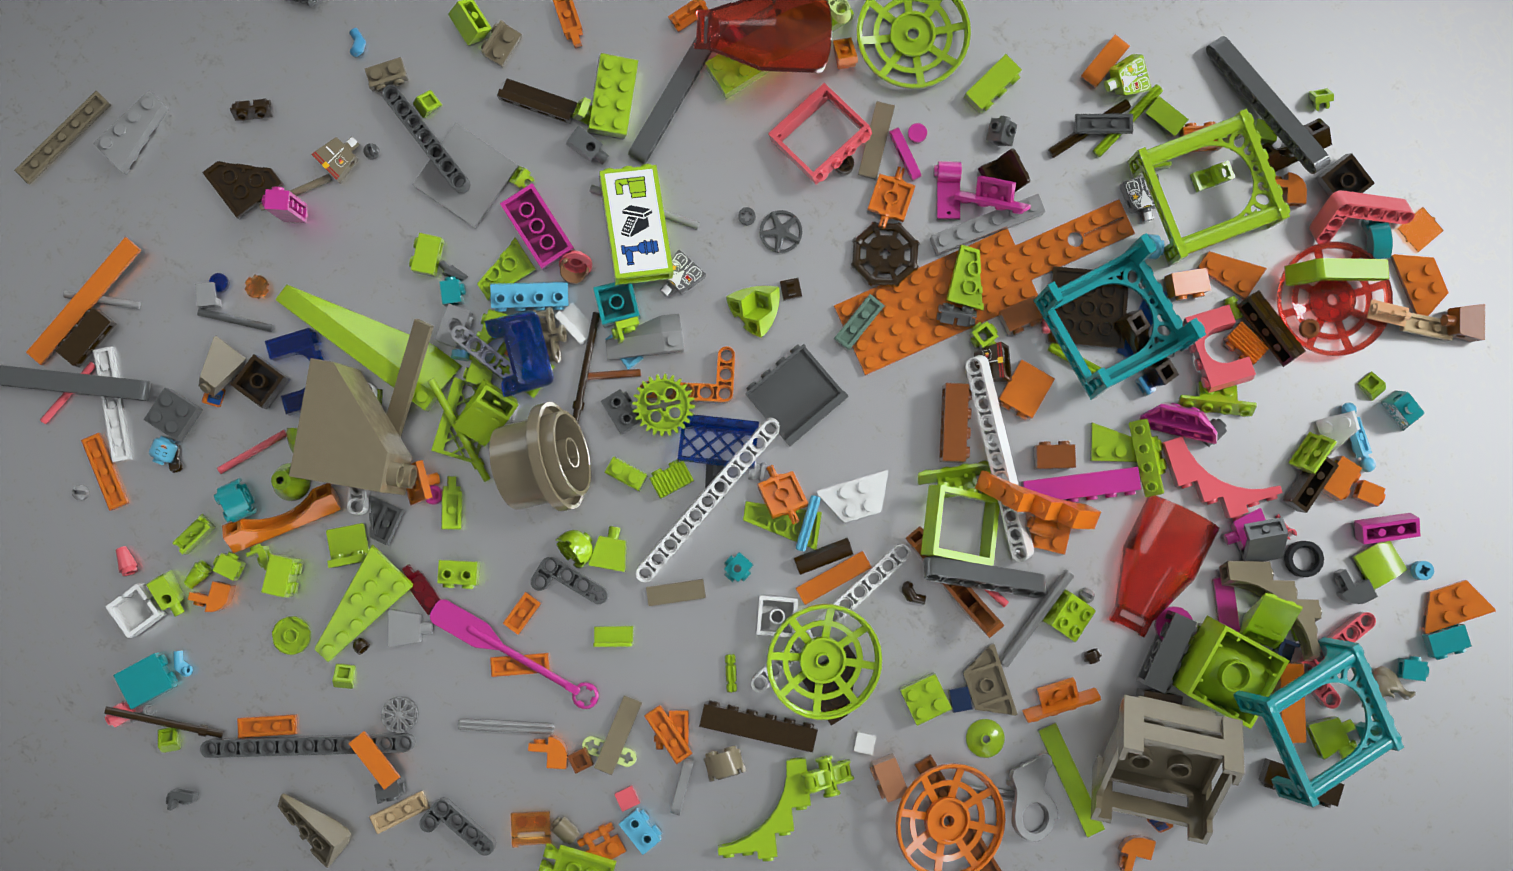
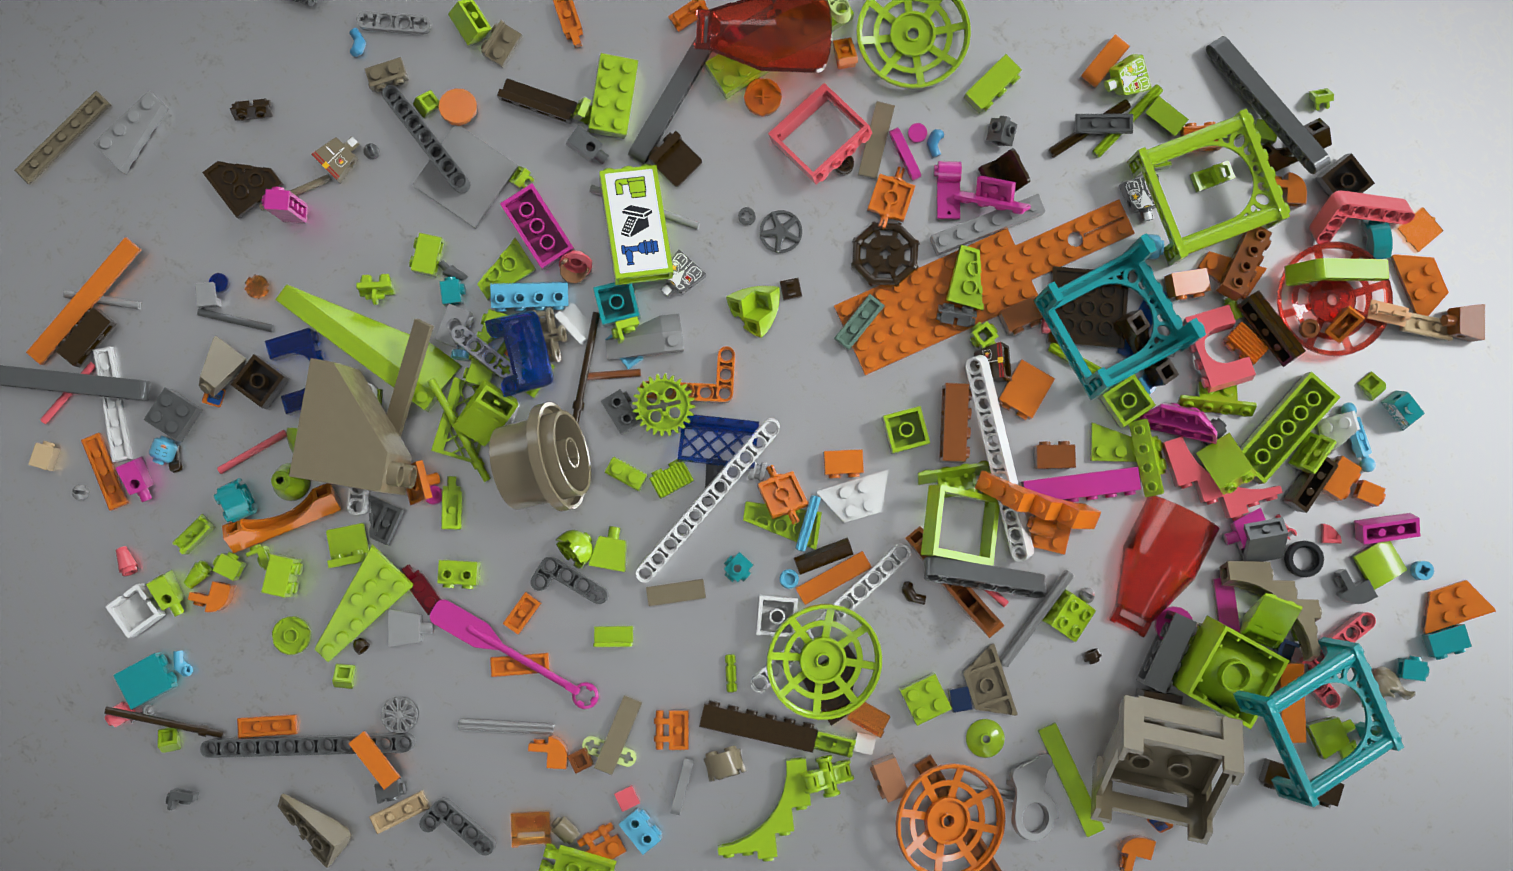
(44, 456): none -> tan brick
(134, 471): none -> dark pink torso
(375, 290): none -> lime hips
(394, 21): none -> light grey beam
(457, 106): none -> orange tile
(668, 734): orange tile -> none
(675, 159): none -> dark brown bracket
(762, 97): none -> orange tile
(789, 578): none -> medium azure tile
(796, 394): dark grey panel -> none
(834, 743): none -> lime hinge
(843, 462): none -> orange brick
(869, 719): none -> clear orange panel
(905, 430): none -> lime brick
(932, 142): none -> dark azure arm
(1060, 698): orange bracket -> none
(1127, 401): none -> lime brick
(1226, 464): none -> lime panel
(1244, 262): none -> dark orange brick
(1288, 425): none -> lime brick
(1329, 534): none -> coral tile
(1344, 323): none -> orange slope

